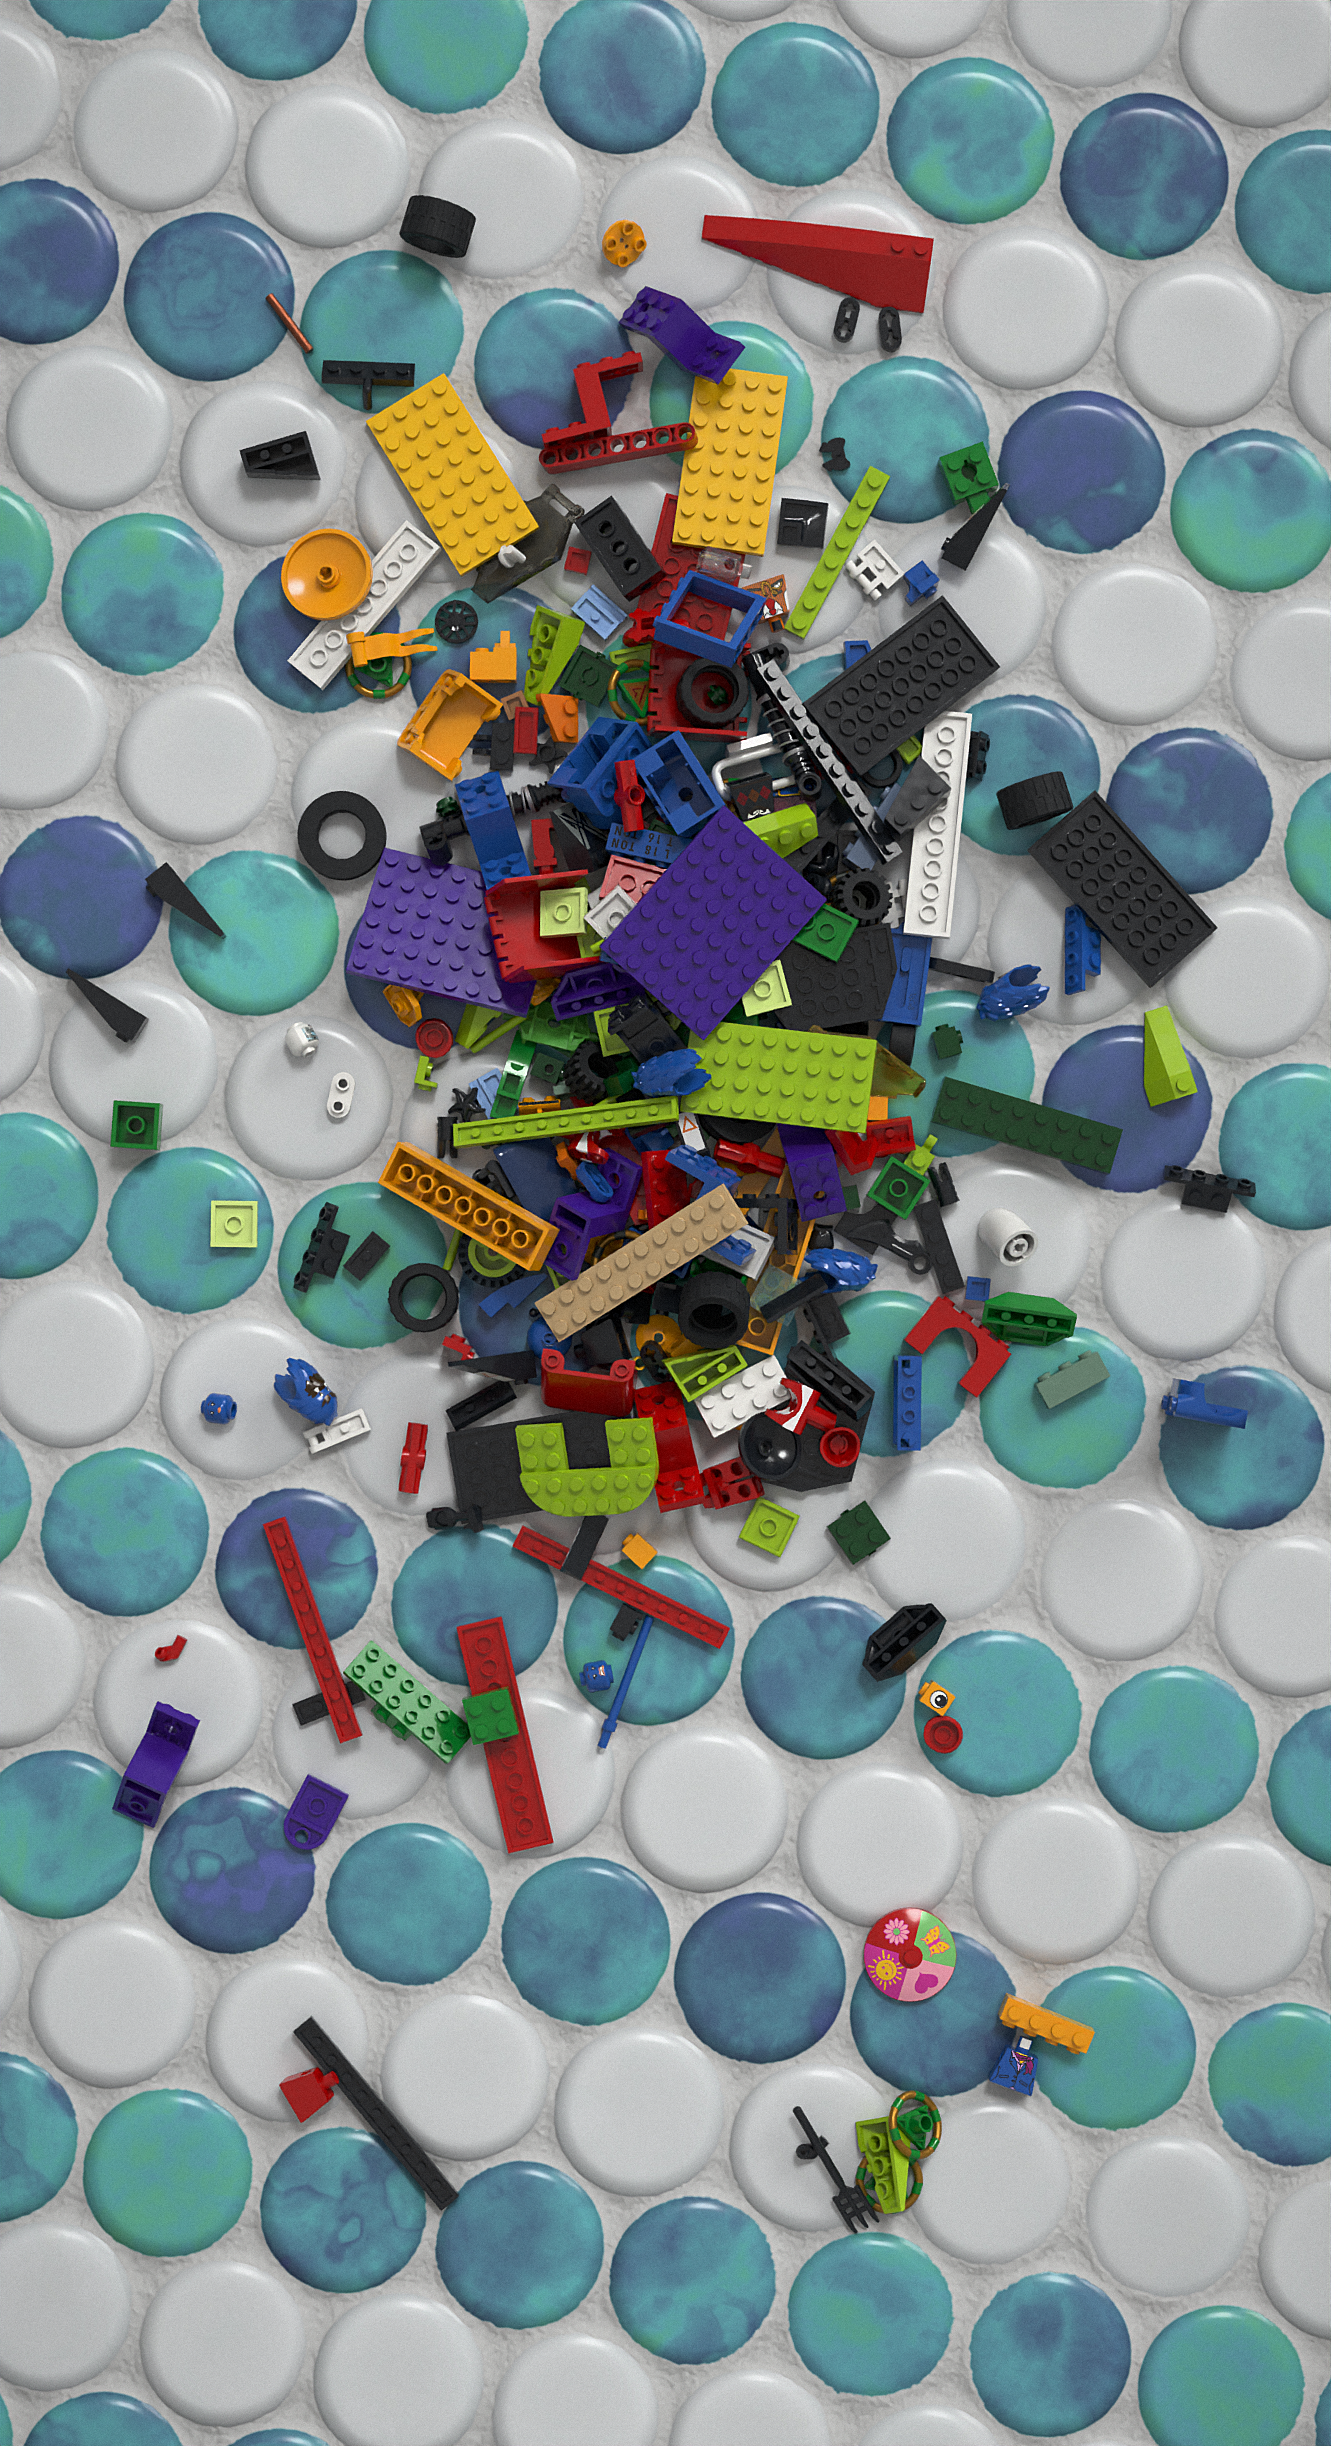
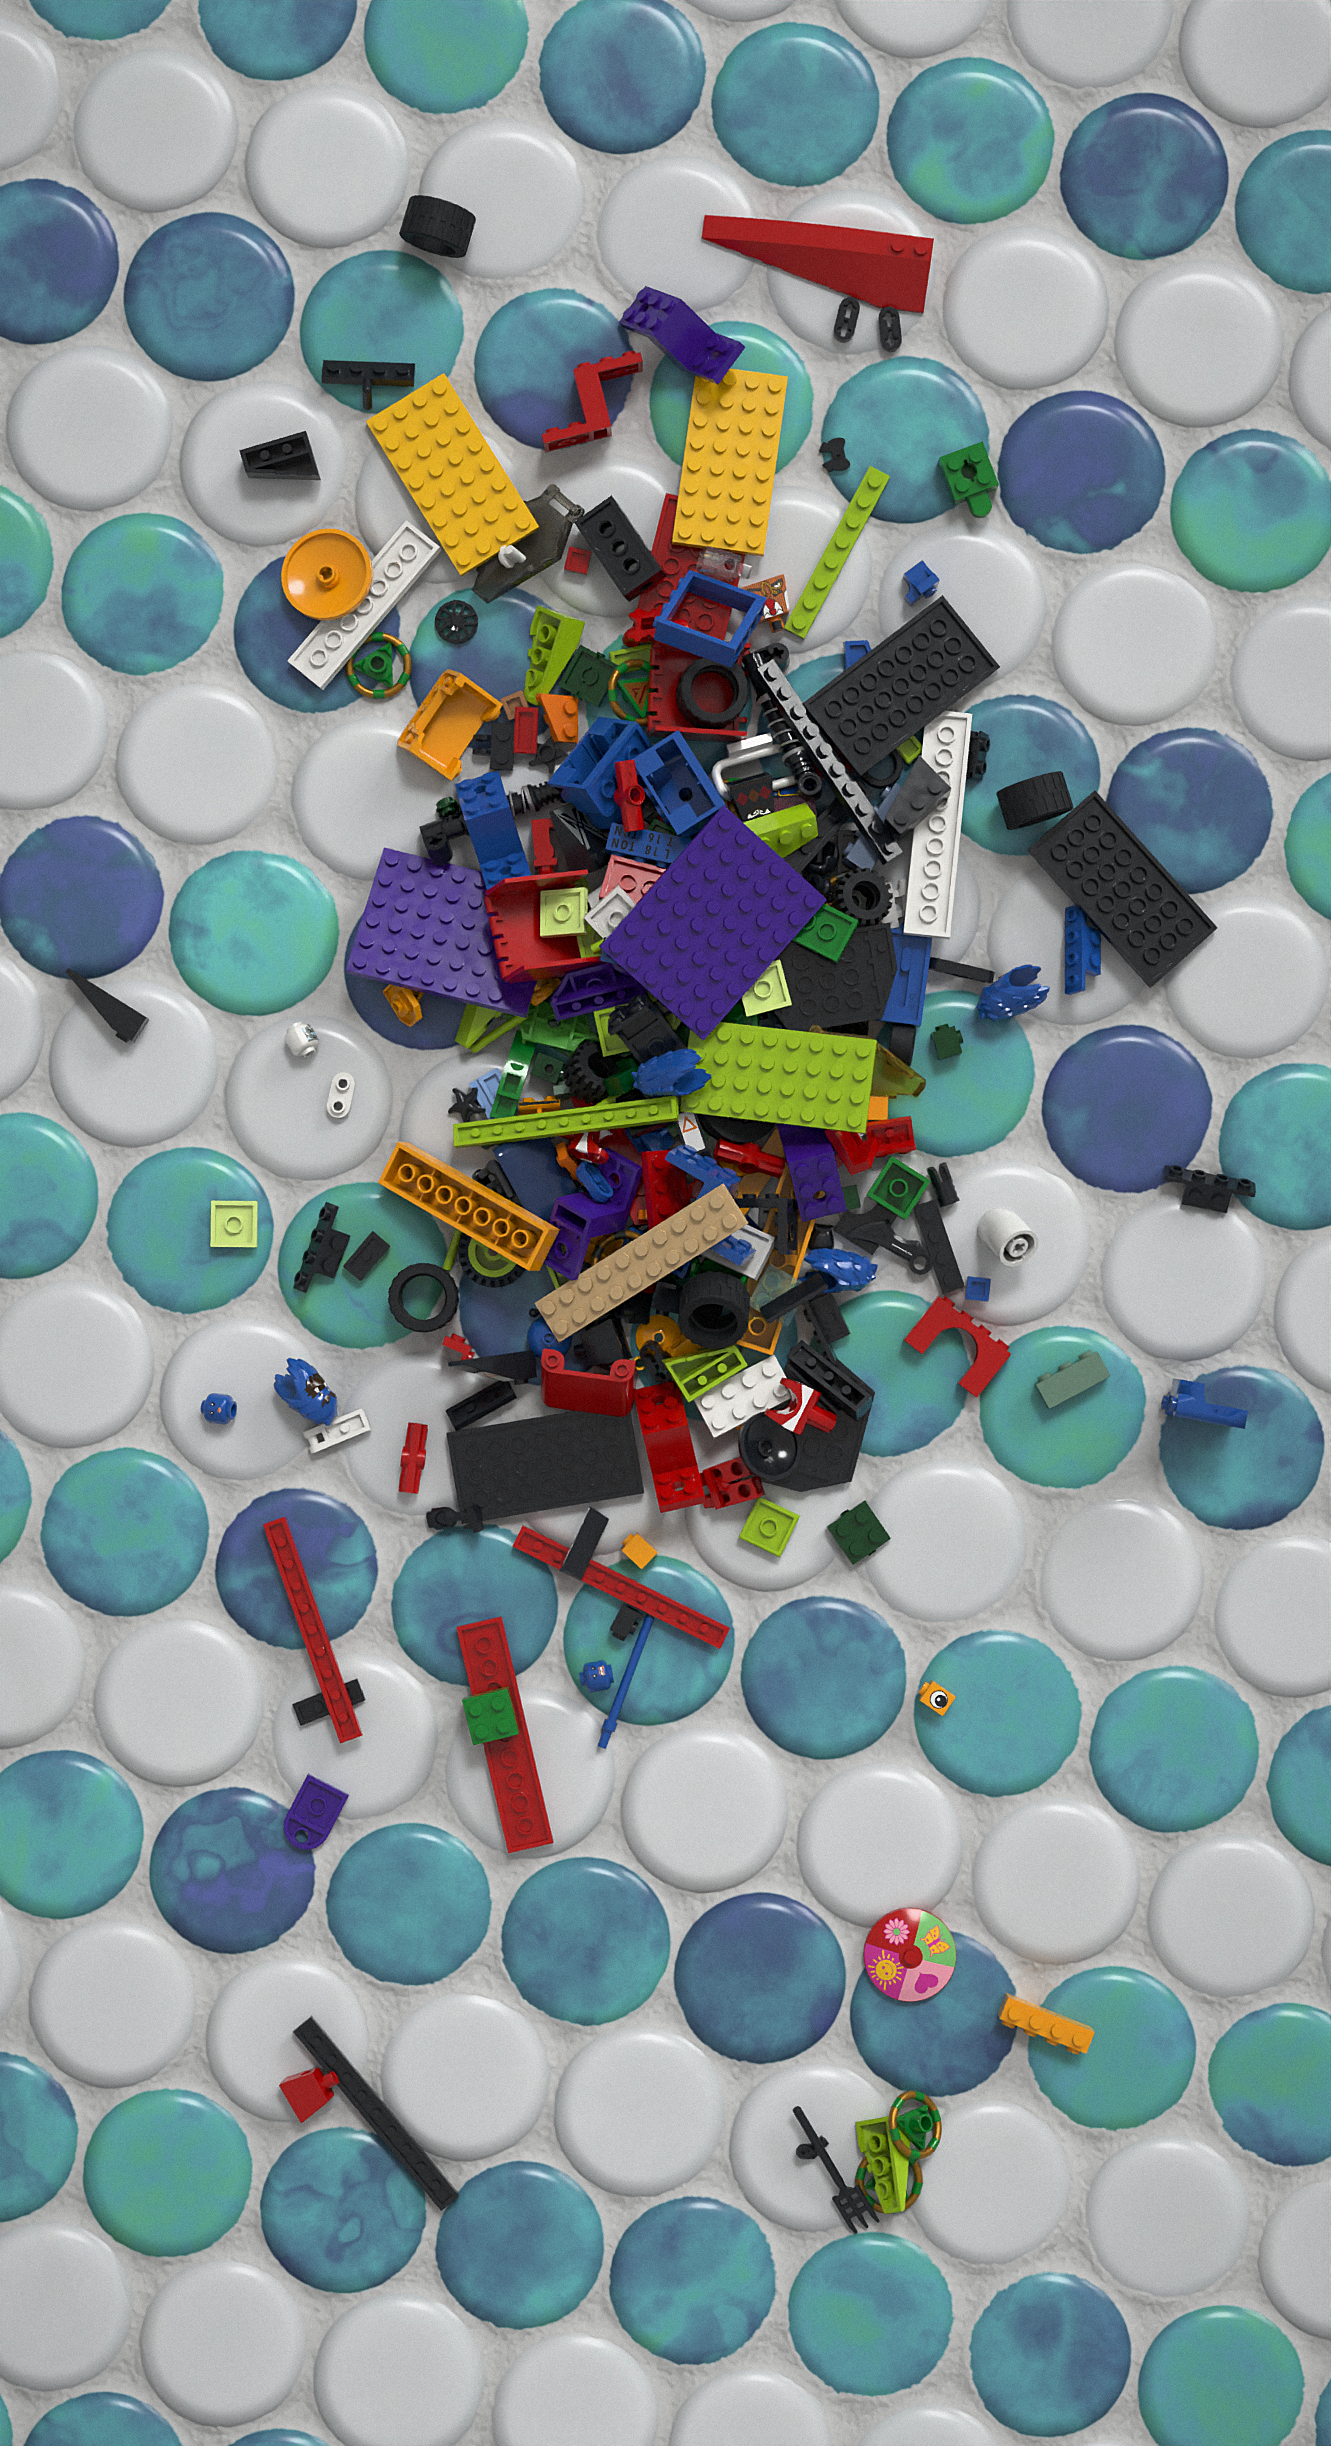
(136, 1125): green brick -> none
(156, 1764): dark purple bracket -> none
(171, 1652): red arm -> none
(173, 891): black slope -> none
(289, 323): copper bar -> none
(327, 806): black tyre -> none
(385, 645): light orange flag -> none
(406, 1703): bracket -> none
(424, 1069): lime bracket -> none
(434, 1038): red piece -> none
(445, 1132): black hinge -> none
(495, 666): light orange hinge -> none
(512, 1293): blue slope -> none
(590, 1490): lime plate -> none
(599, 612): light blue plate -> none
(608, 443): red beam -> none
(631, 235): light orange plate -> none
(718, 694): dark green plate -> none
(802, 523): black plate -> none
(840, 1446): red helmet -> none
(880, 565): white plate -> none
(903, 1640): black wedge -> none
(907, 1402): blue window -> none
(921, 1158): lime plate -> none
(943, 1734): red piece -> none
(966, 540): black slope -> none
(1016, 2067): blue torso -> none
(1026, 1125): dark green brick -> none
(1028, 1319): green wedge -> none
(1165, 1063): lime wedge -> none

